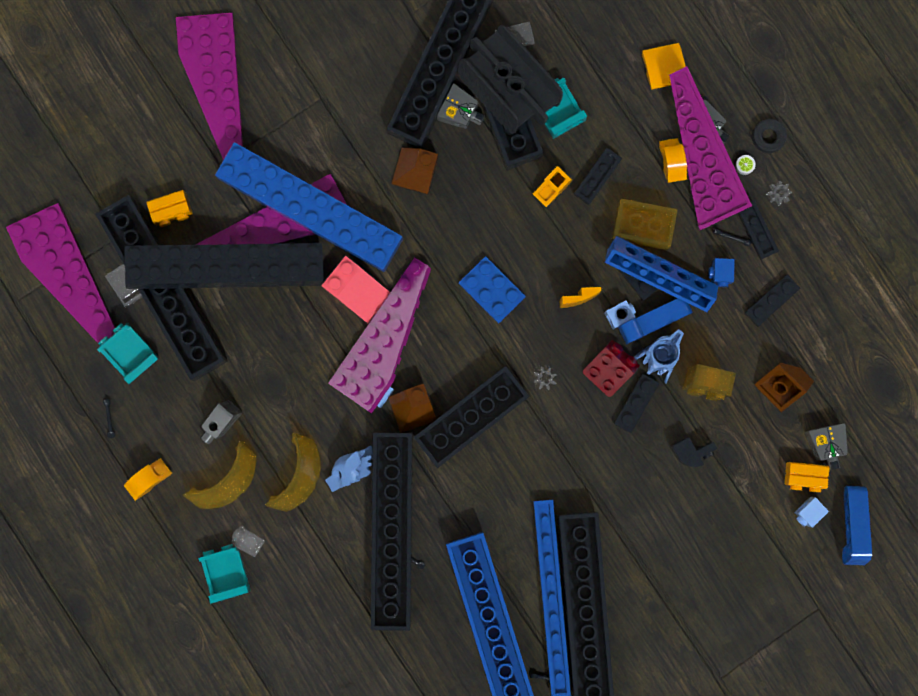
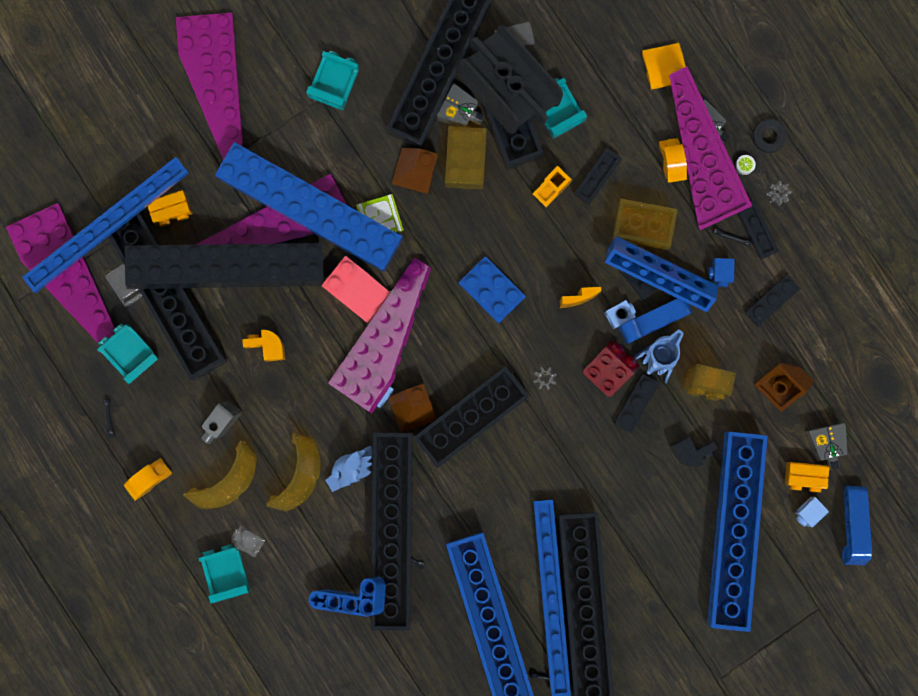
(105, 225): none -> blue plate
(272, 345): none -> light orange brick
(333, 80): none -> teal panel
(346, 600): none -> blue beam
(382, 211): none -> white tile
(465, 157): none -> clear yellow brick
(737, 531): none -> blue brick

